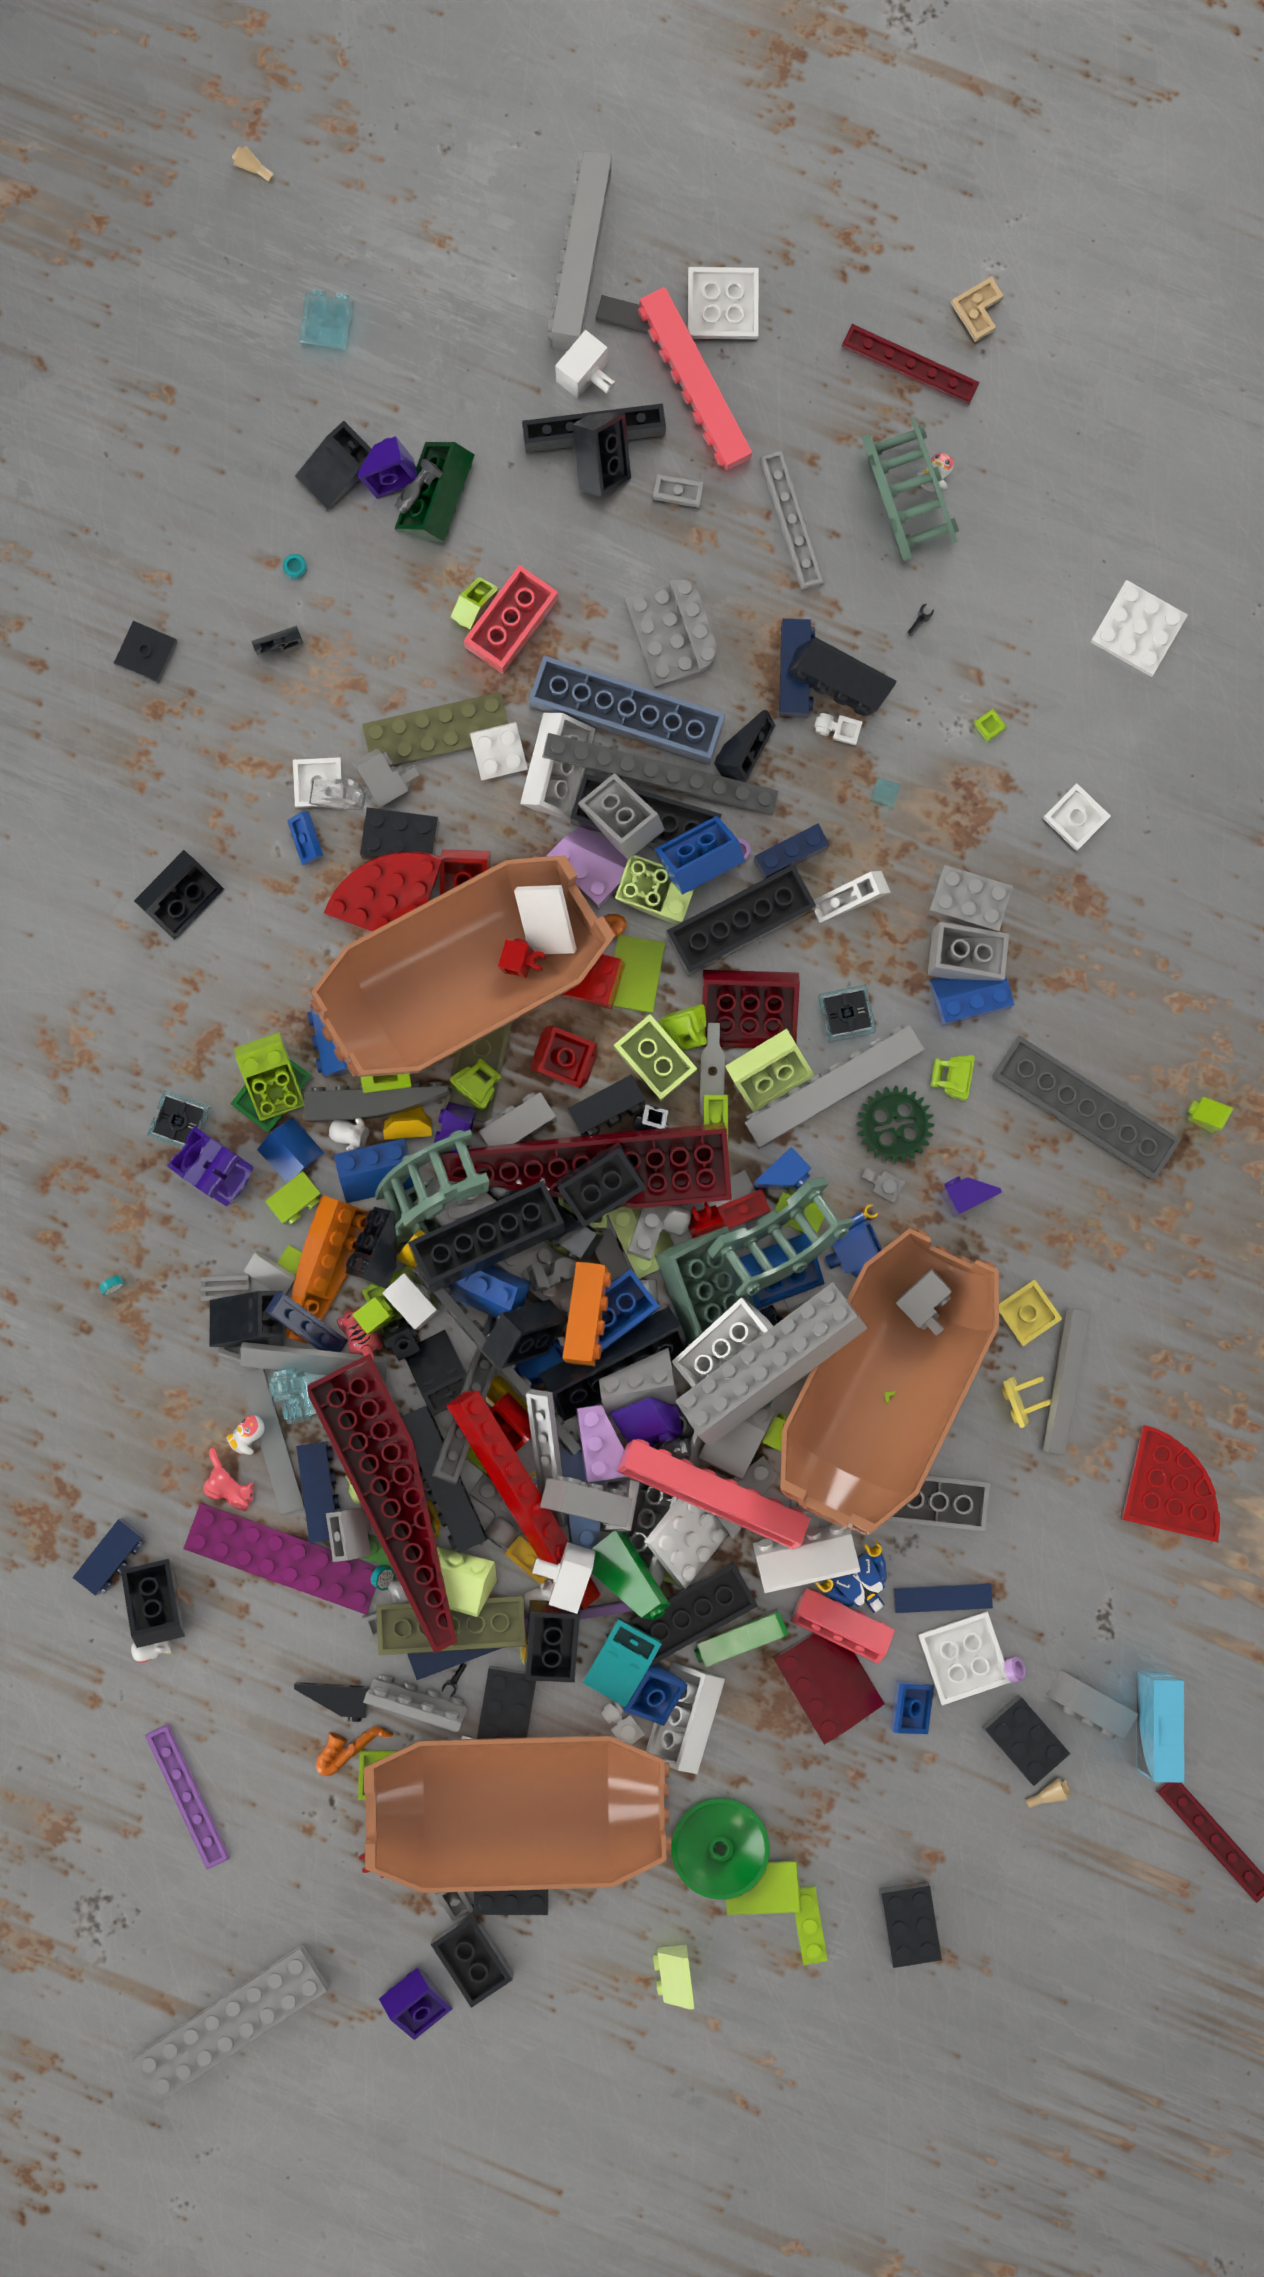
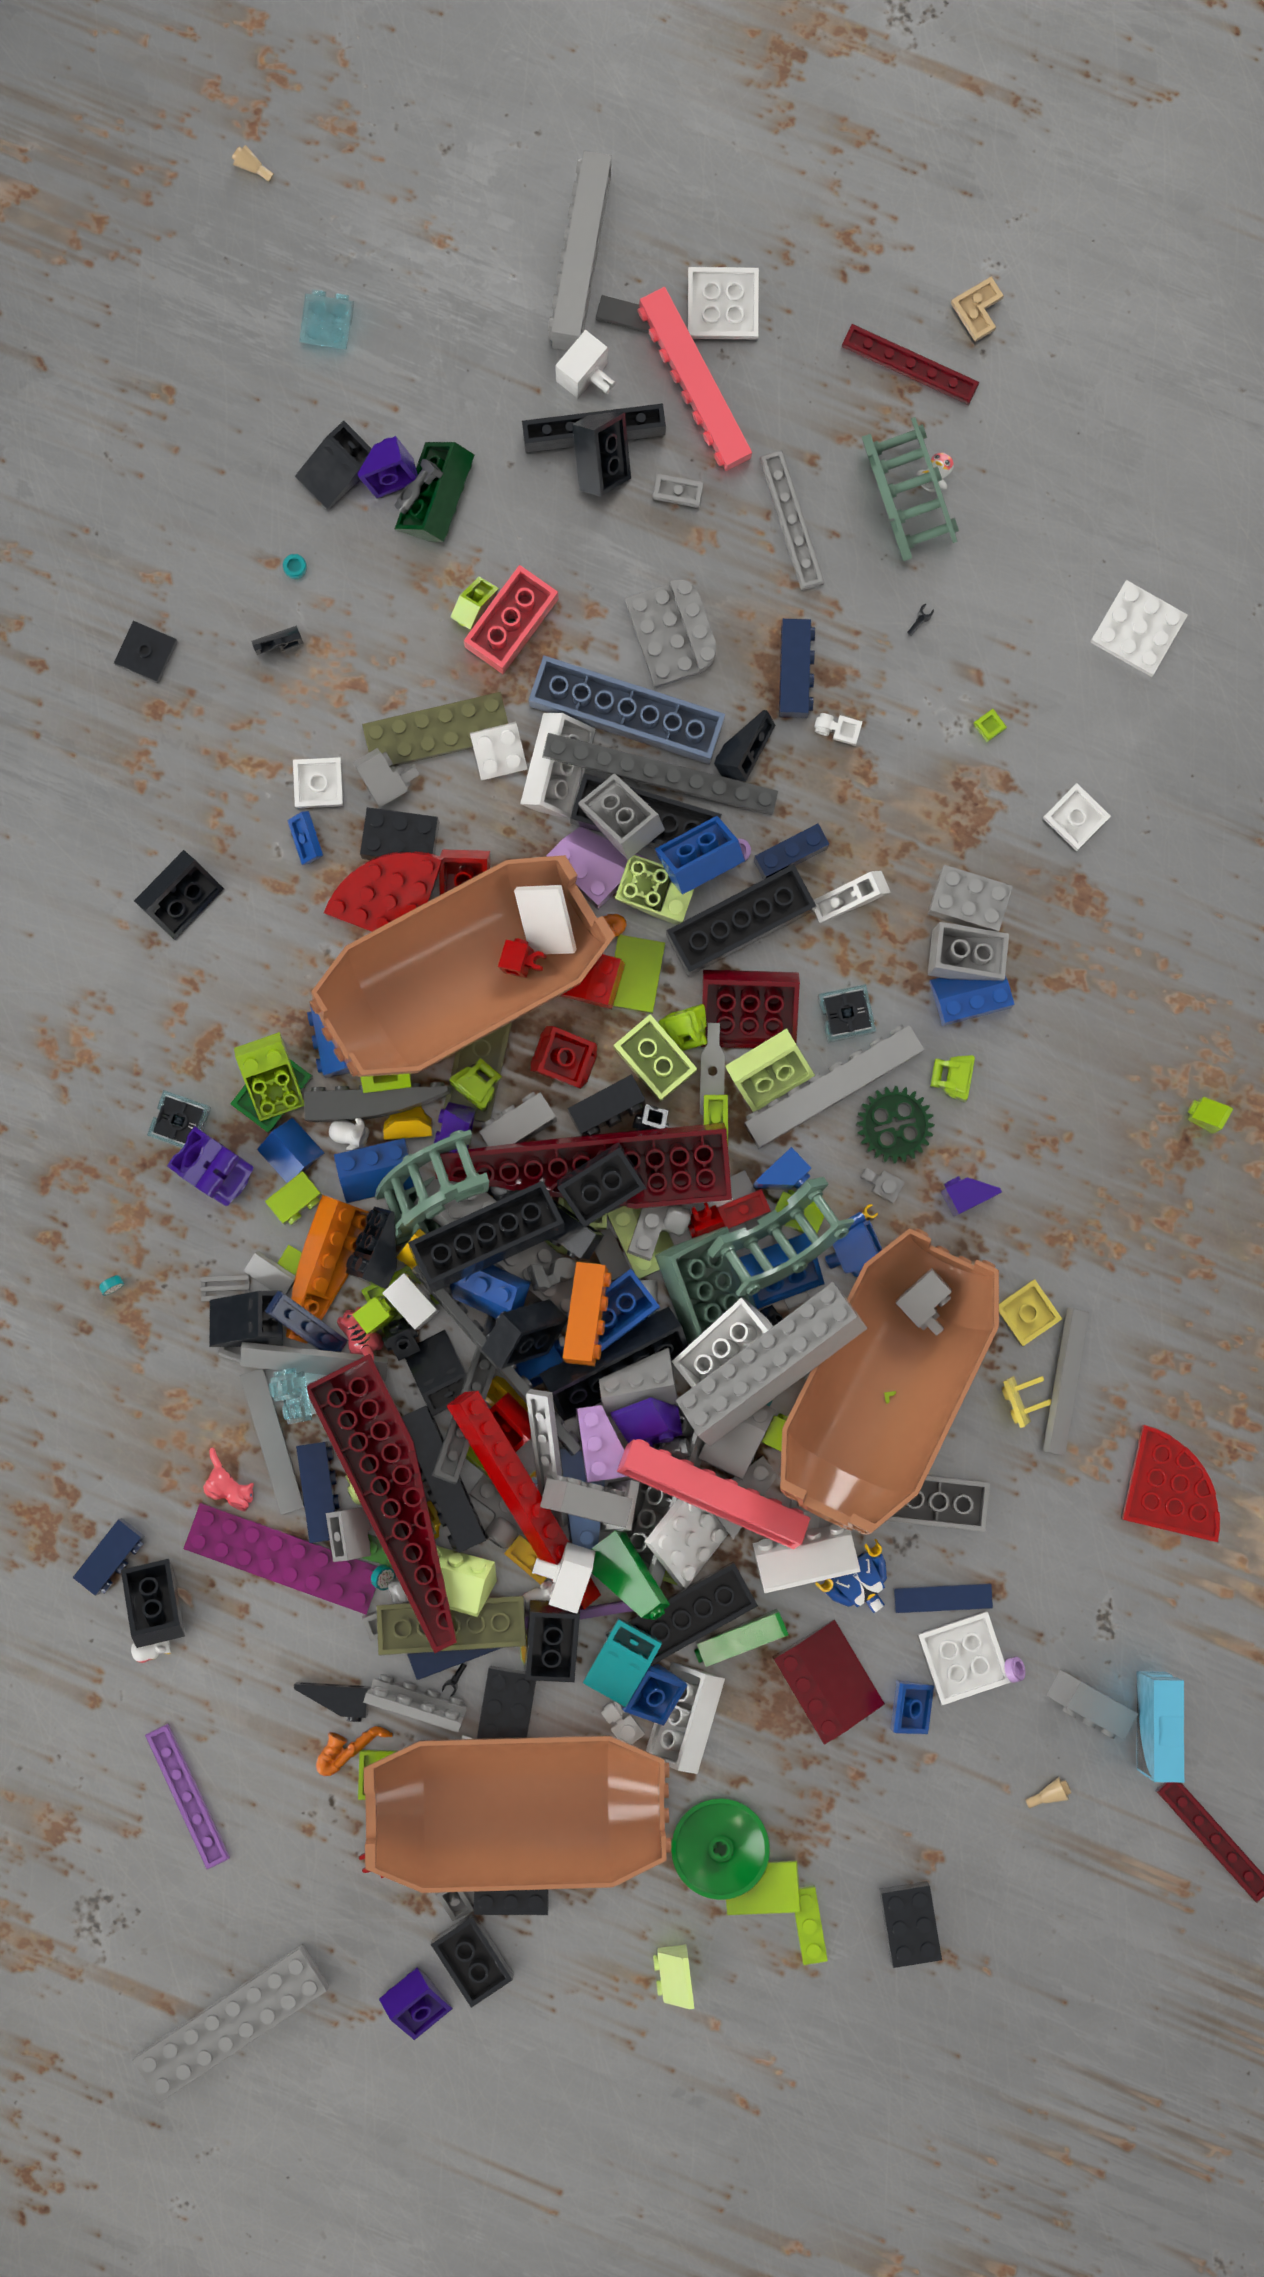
(246, 1432): animal -> none
(338, 794): clear slope -> none
(840, 676): black slope -> none
(842, 1625): coral brick -> none
(885, 792): clear light blue tile -> none
(1026, 1740): black brick -> none
(1086, 1107): dark grey plate -> none

